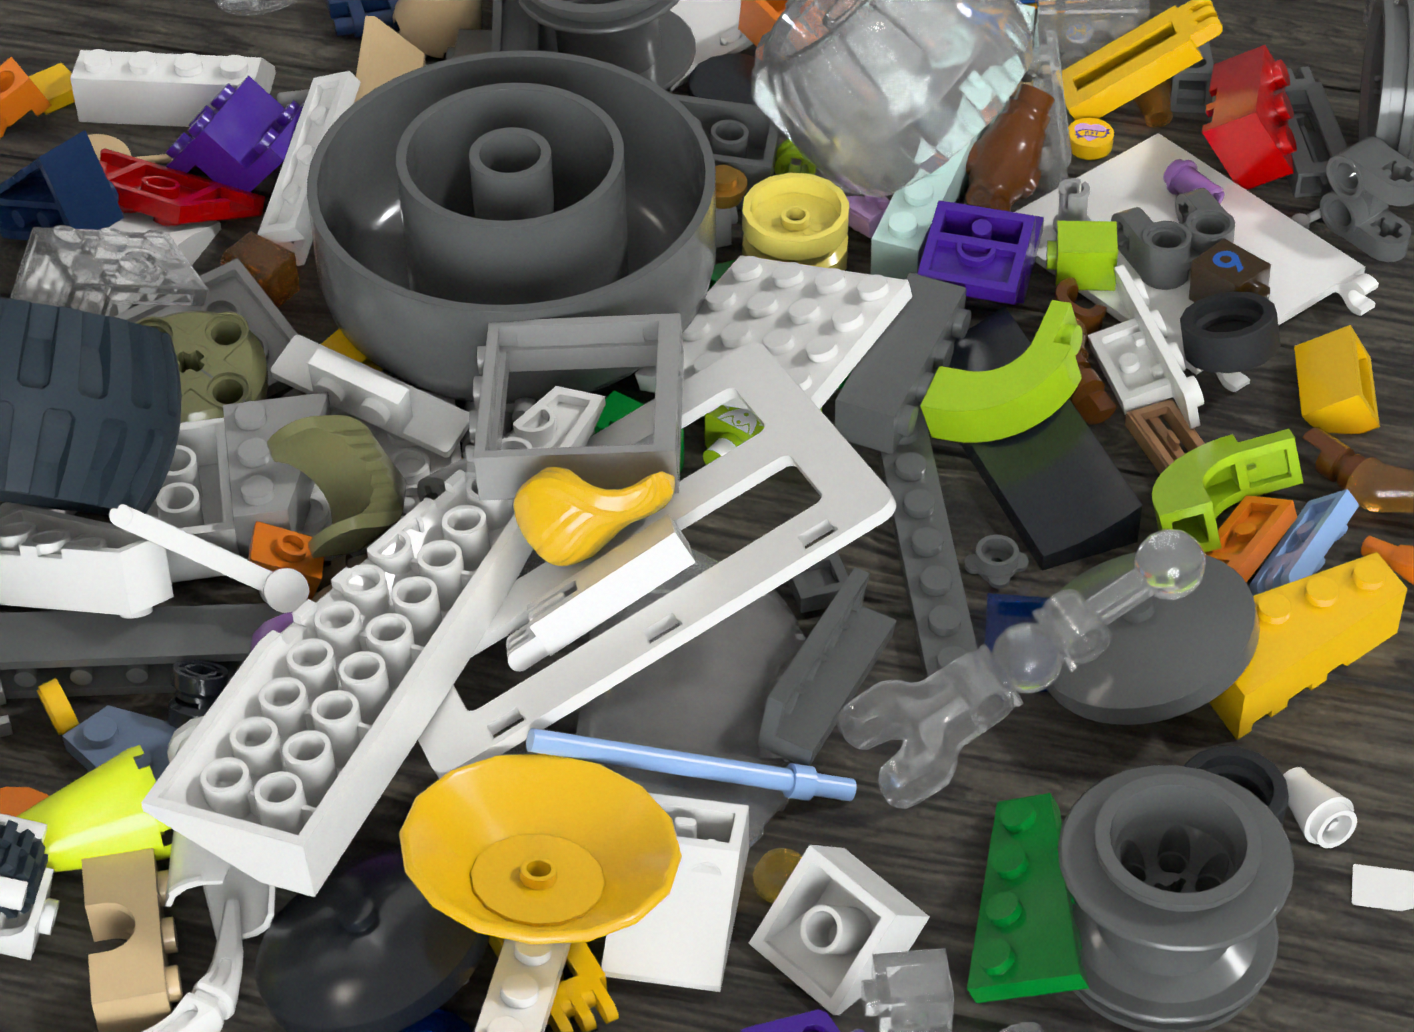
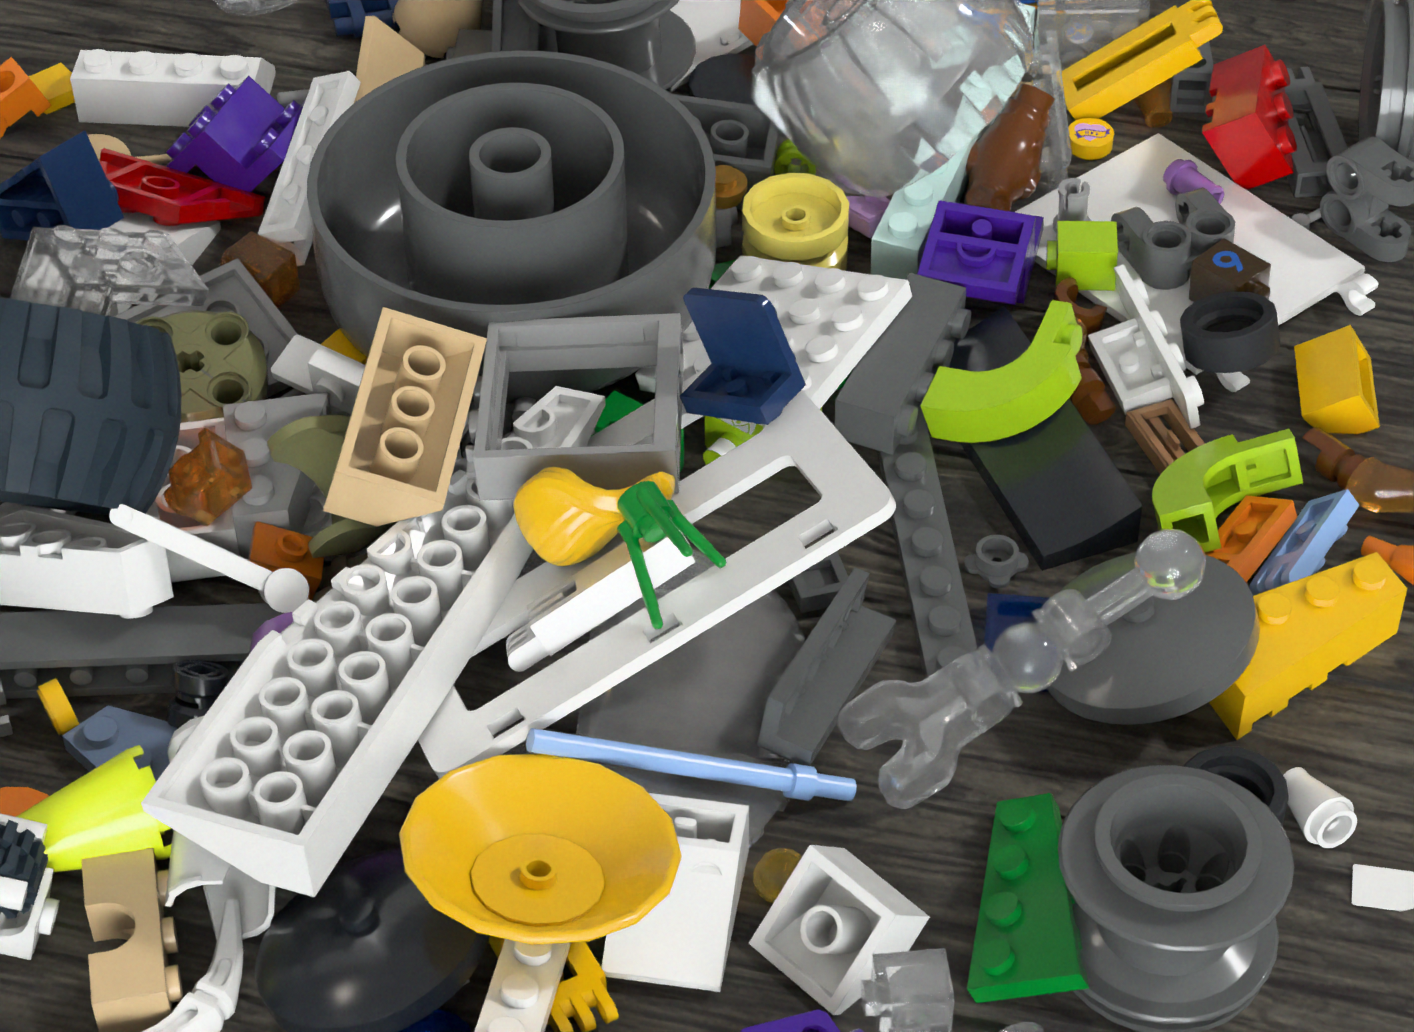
(208, 479): none -> clear orange brick
(405, 421): none -> tan slope
(653, 517): none -> green plant
(750, 358): none -> dark blue bracket

